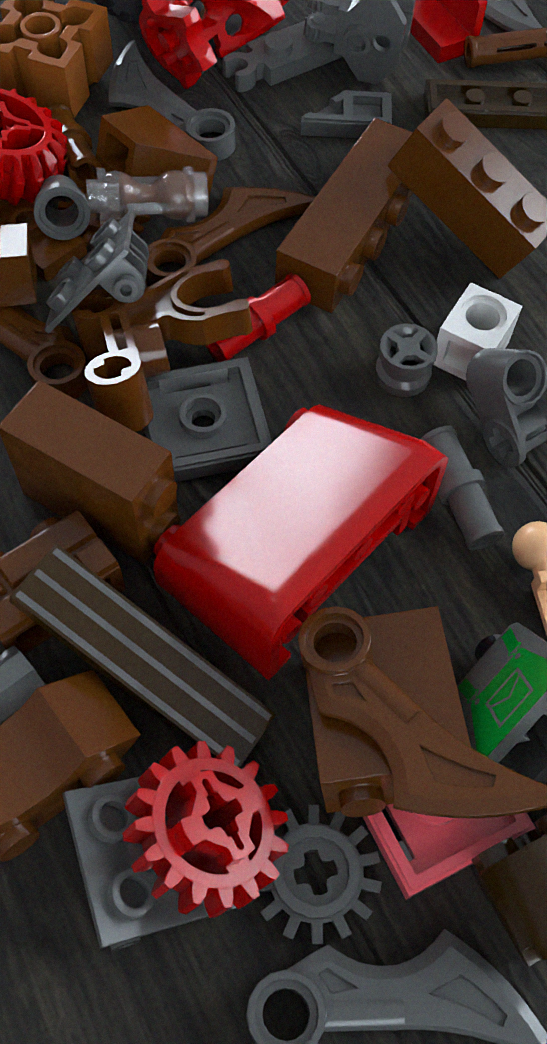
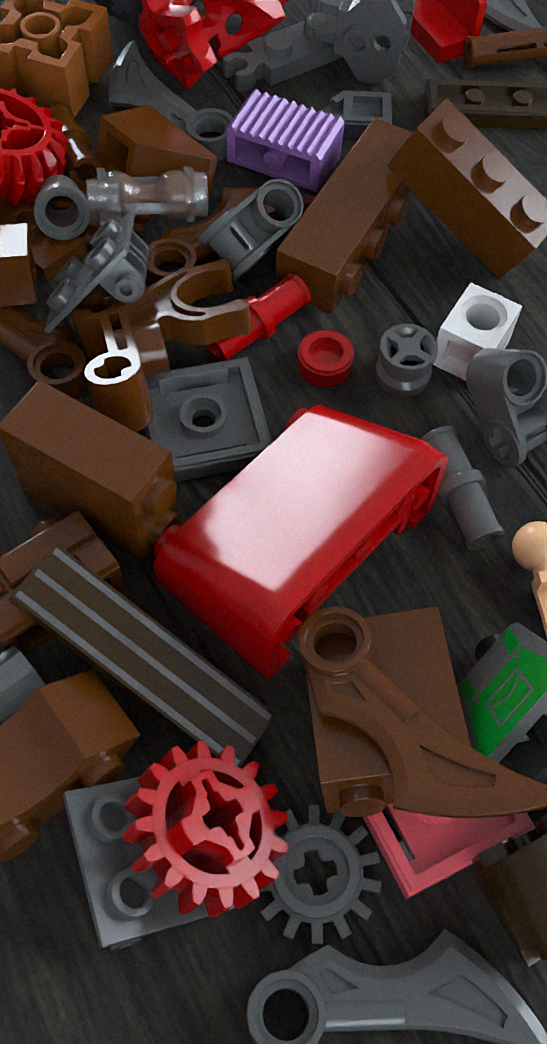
(247, 232): none -> dark grey piece
(285, 140): none -> medium lavender brick
(325, 358): none -> red tile

